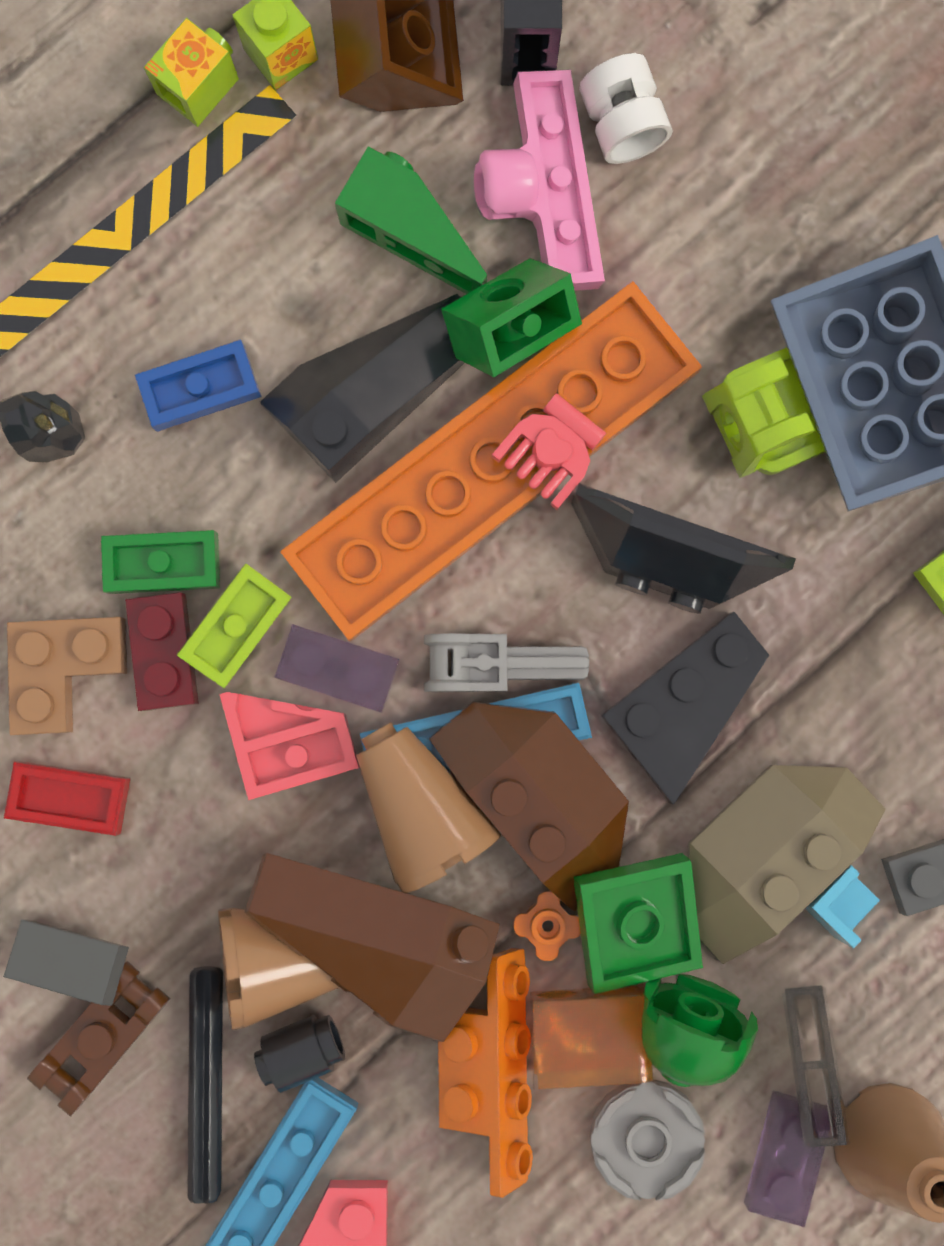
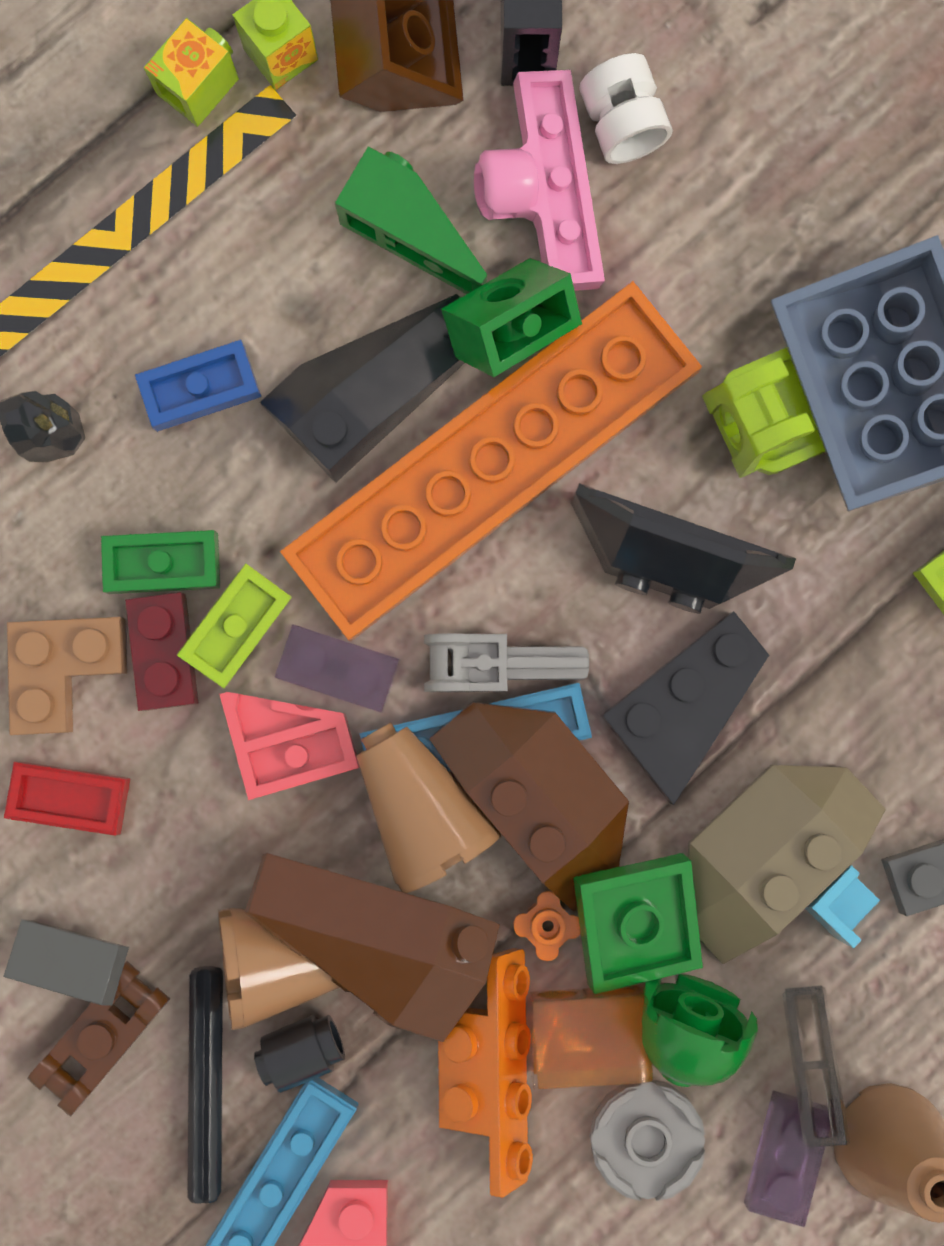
(556, 444): coral piece -> none

